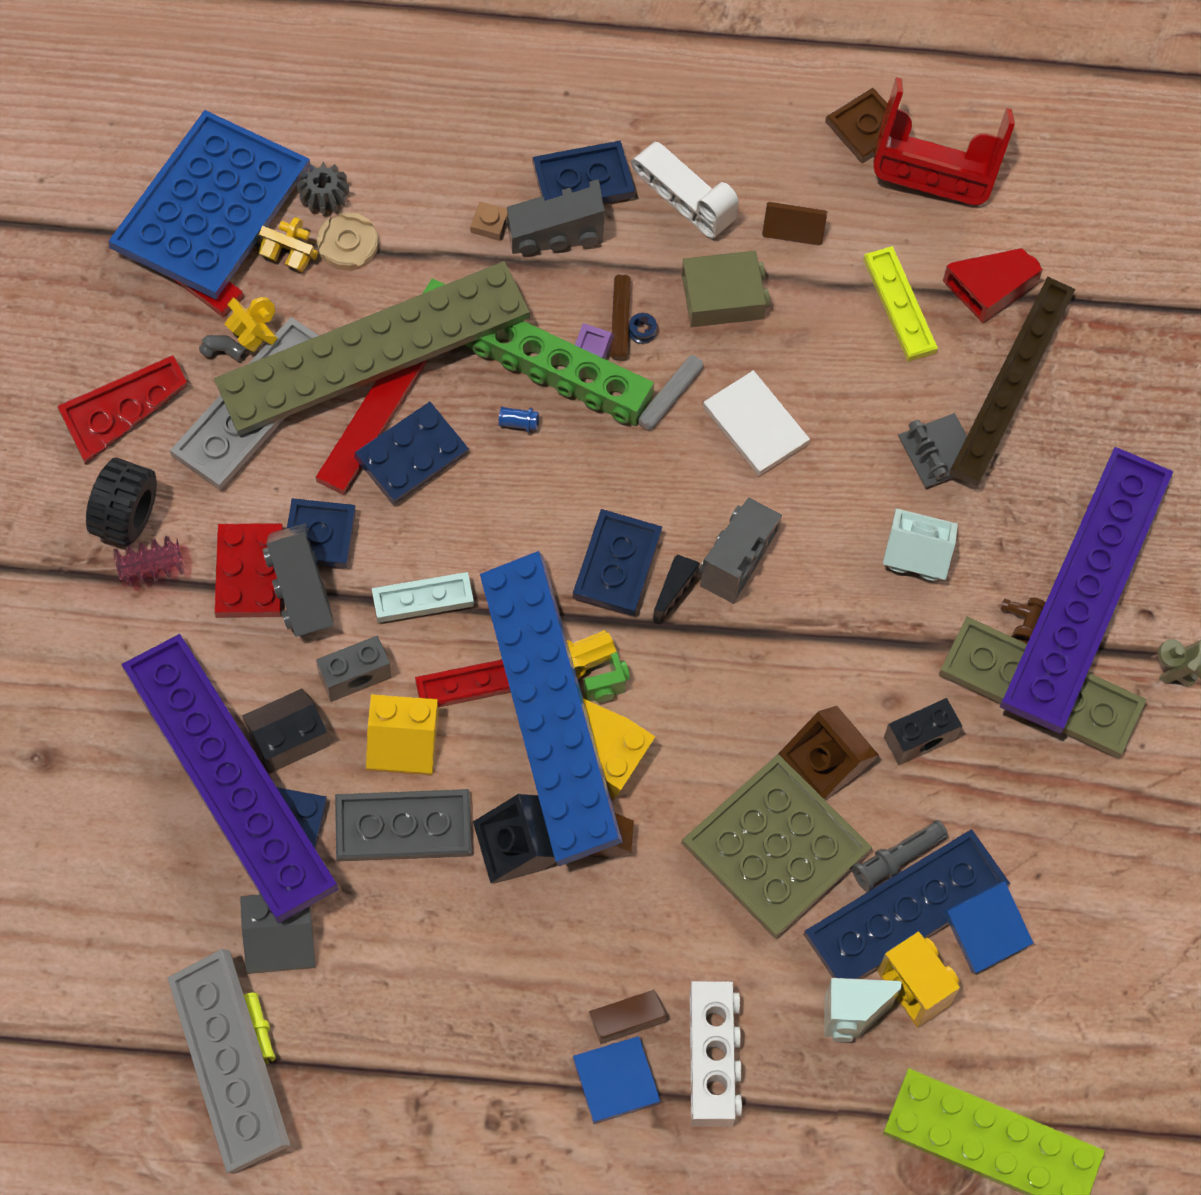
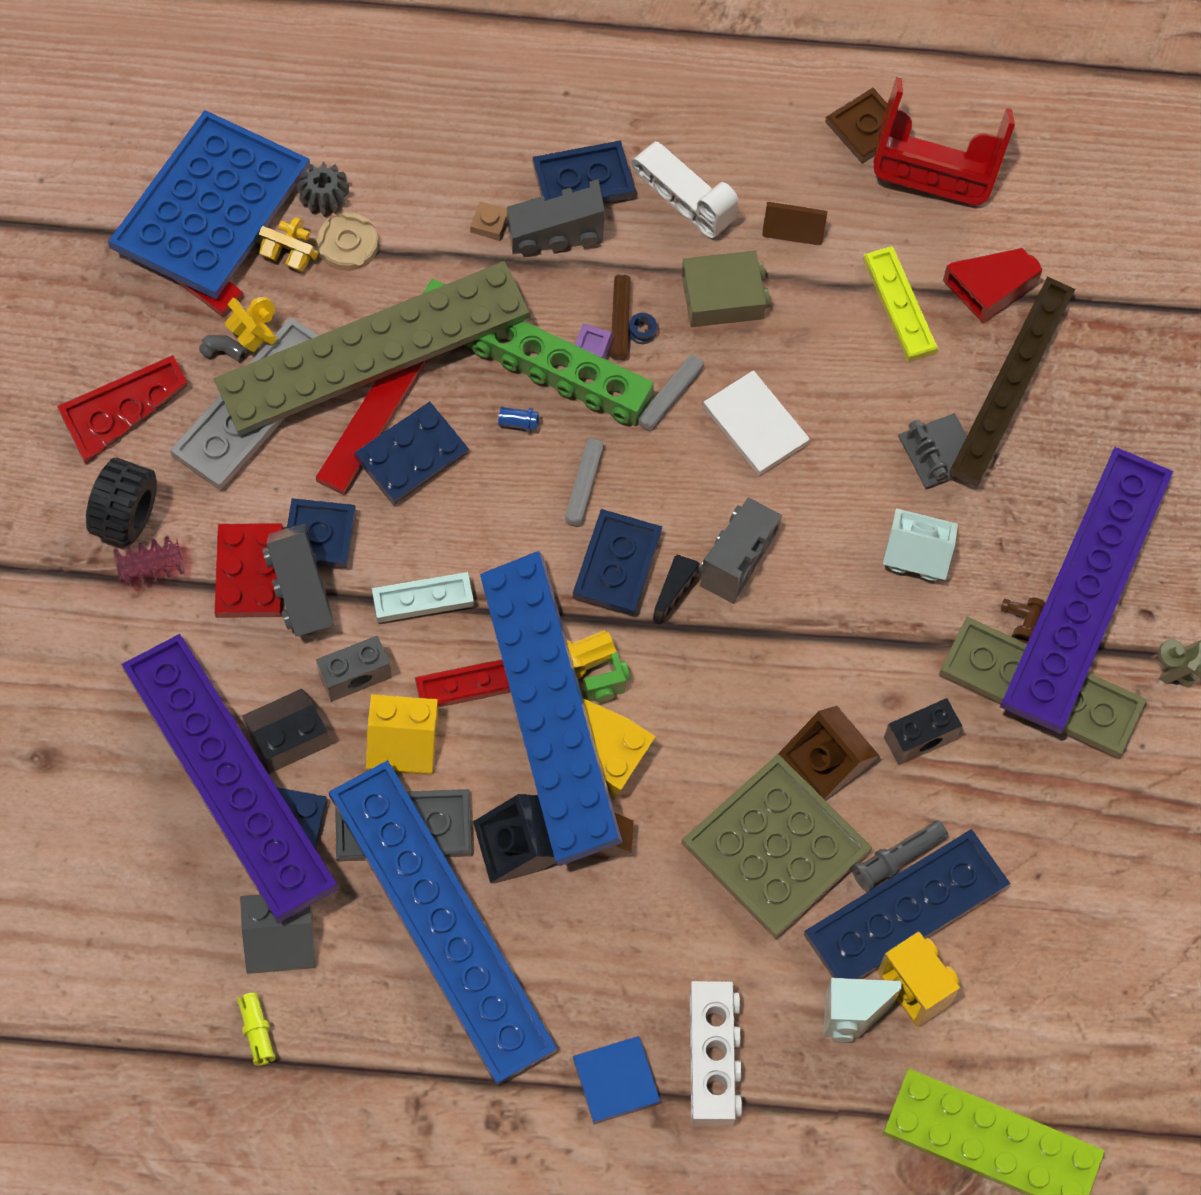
(228, 1061): light grey plate -> none
(442, 923): none -> blue plate
(583, 482): none -> light grey axle
(627, 1016): reddish brown slope -> none
(988, 927): blue tile -> none

